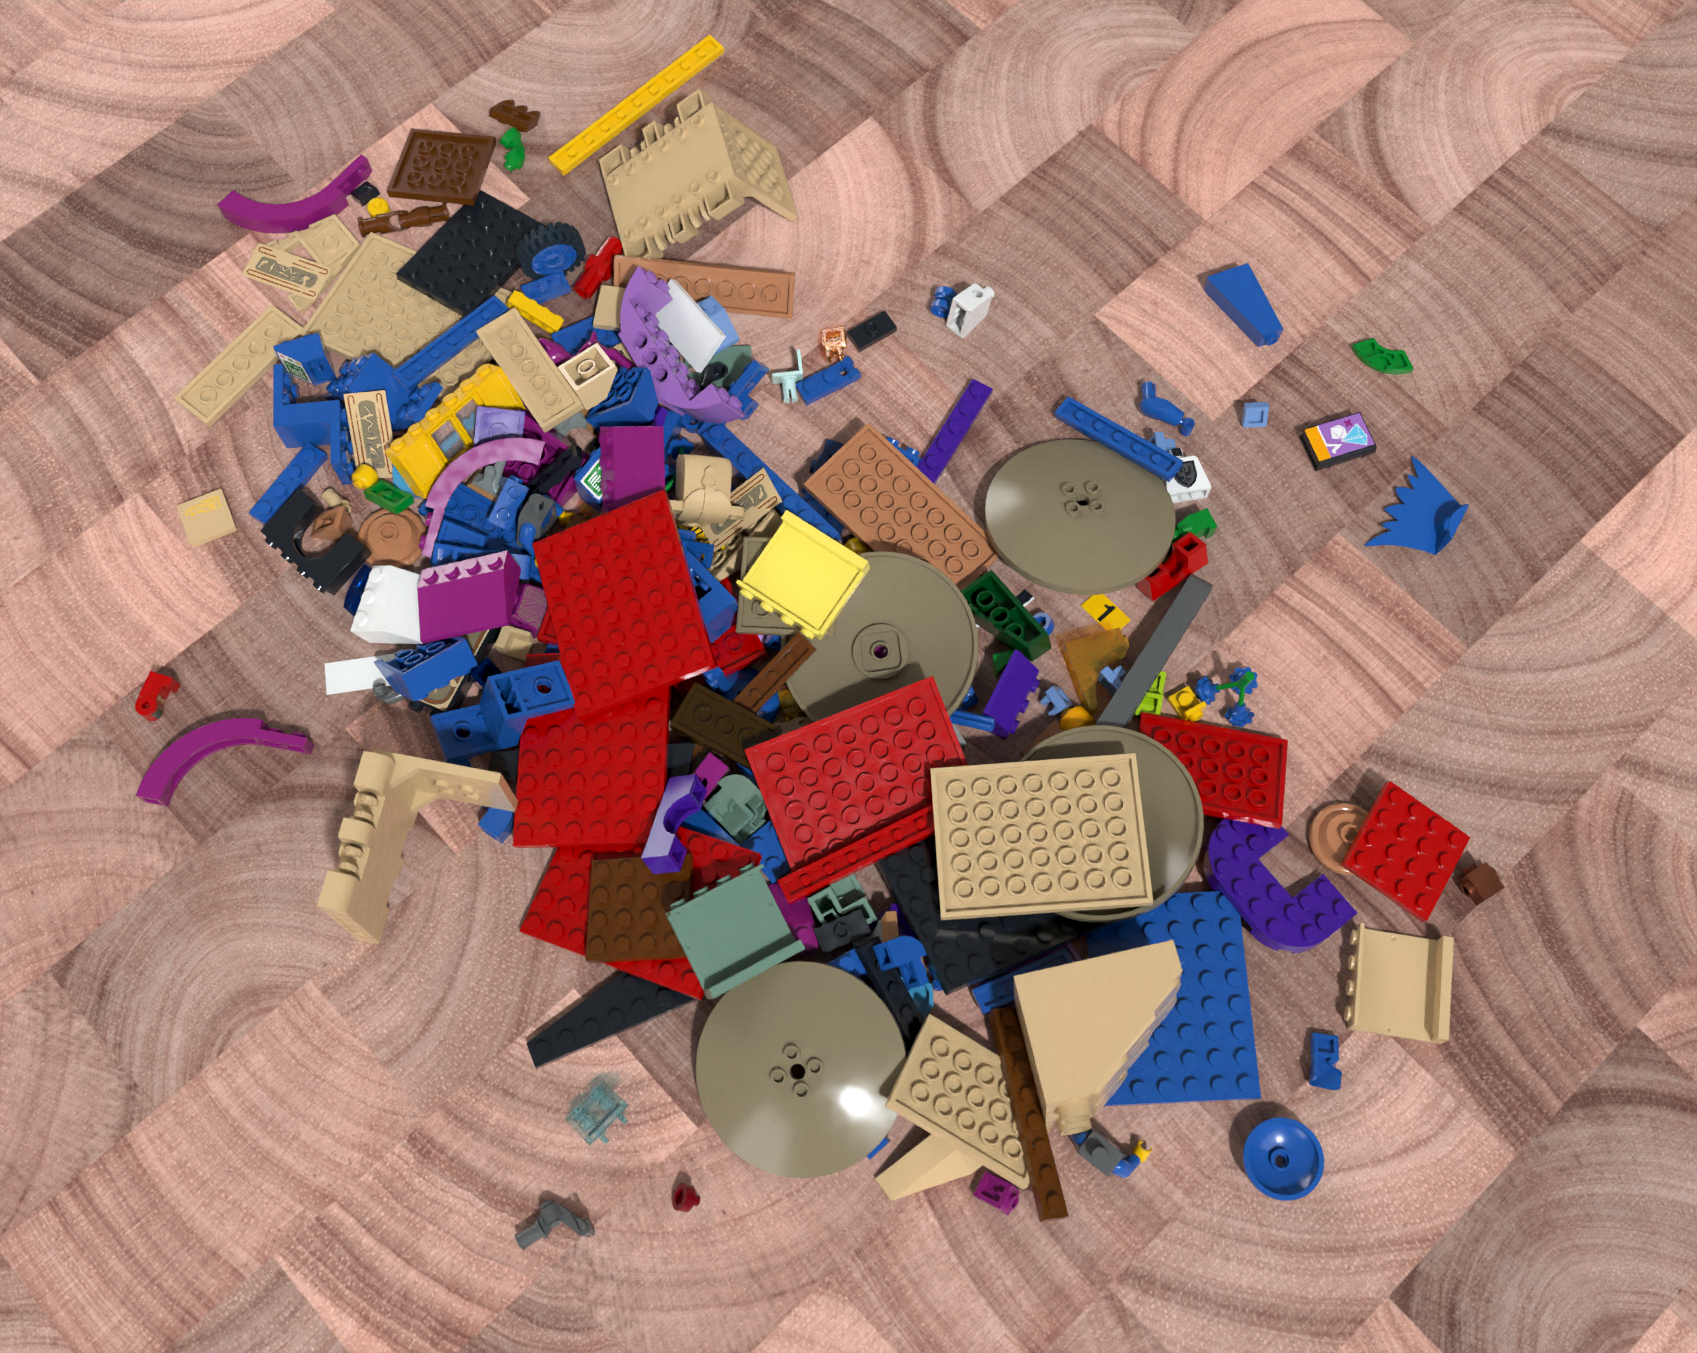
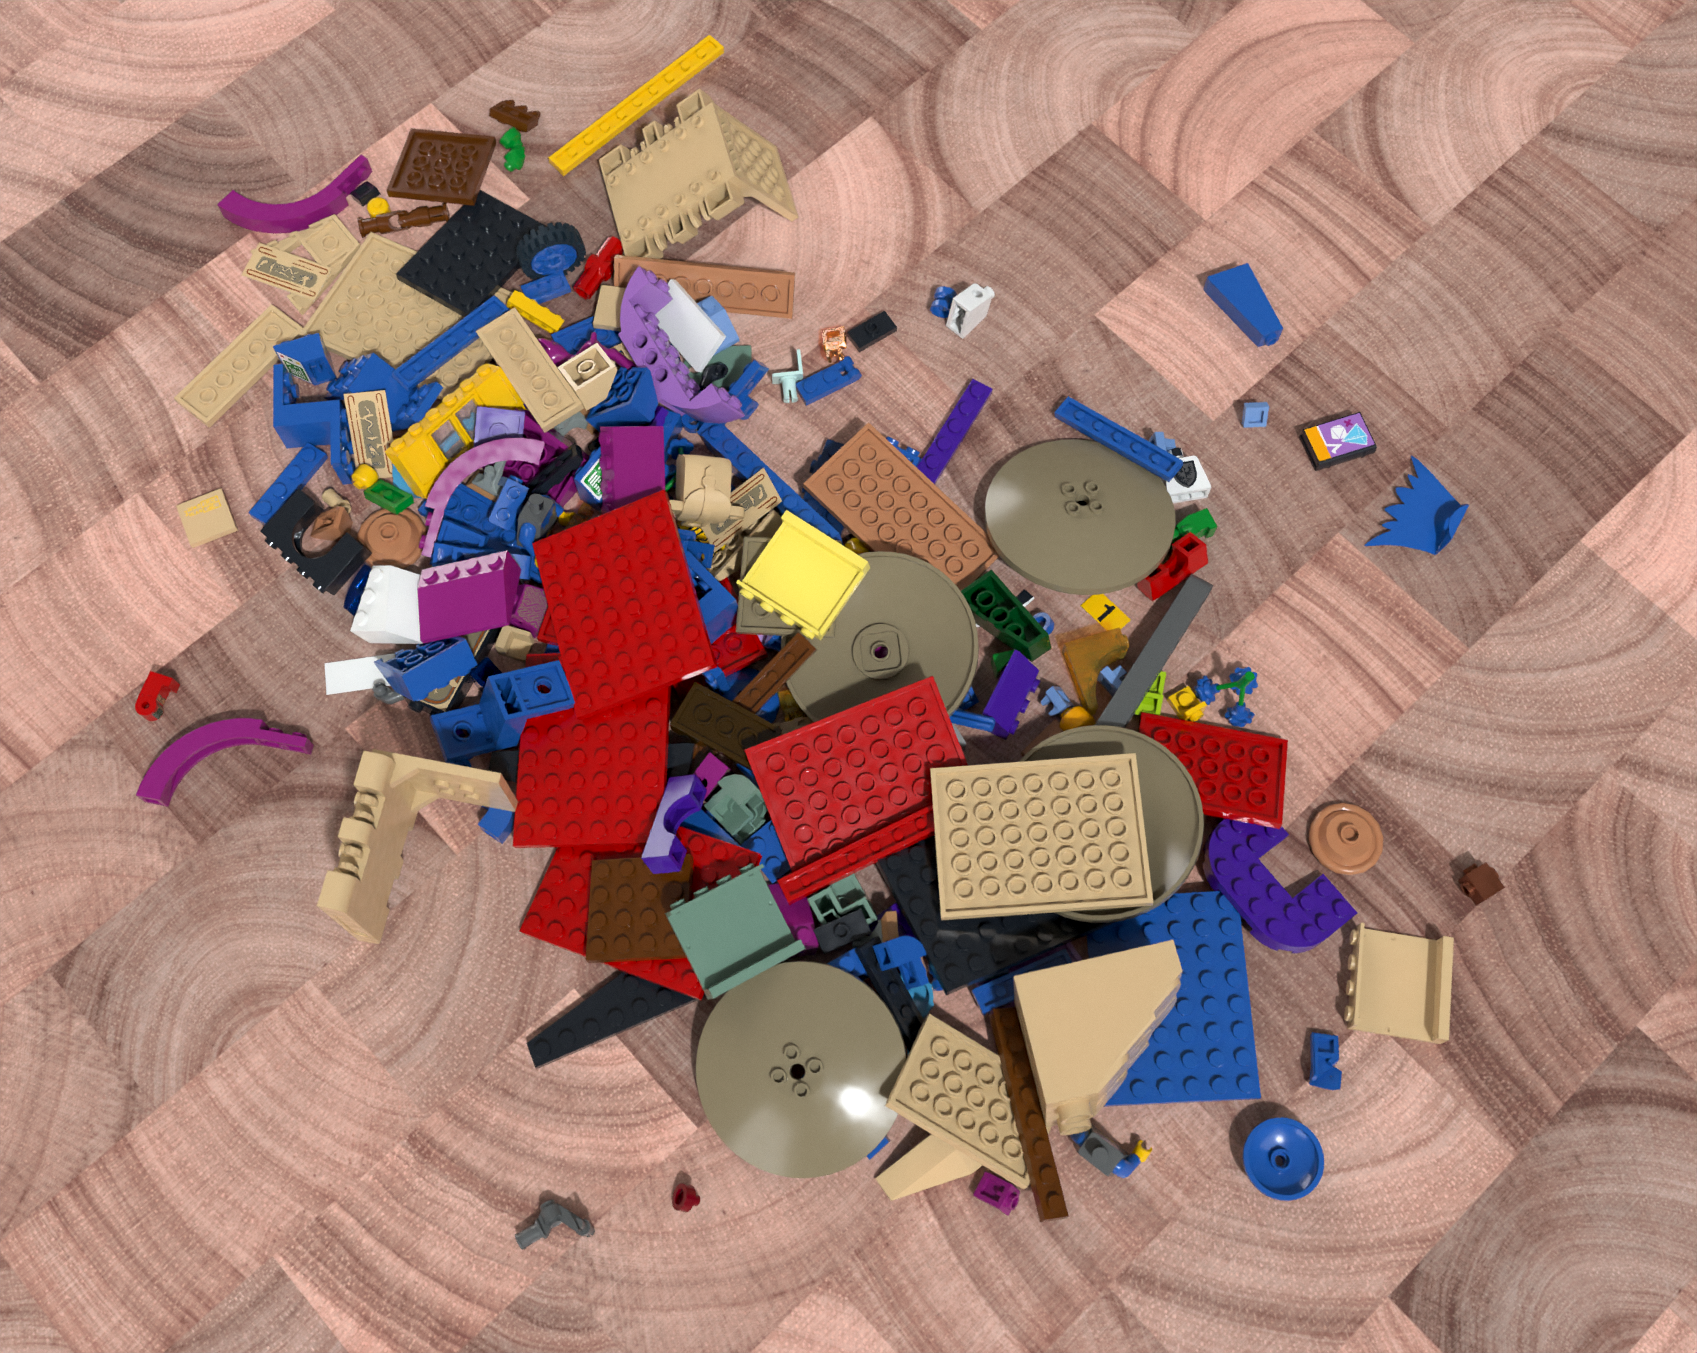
(597, 1113): clear light blue plate -> none
(1163, 409): blue arm -> none
(1382, 359): green tile -> none
(1405, 851): red plate -> none

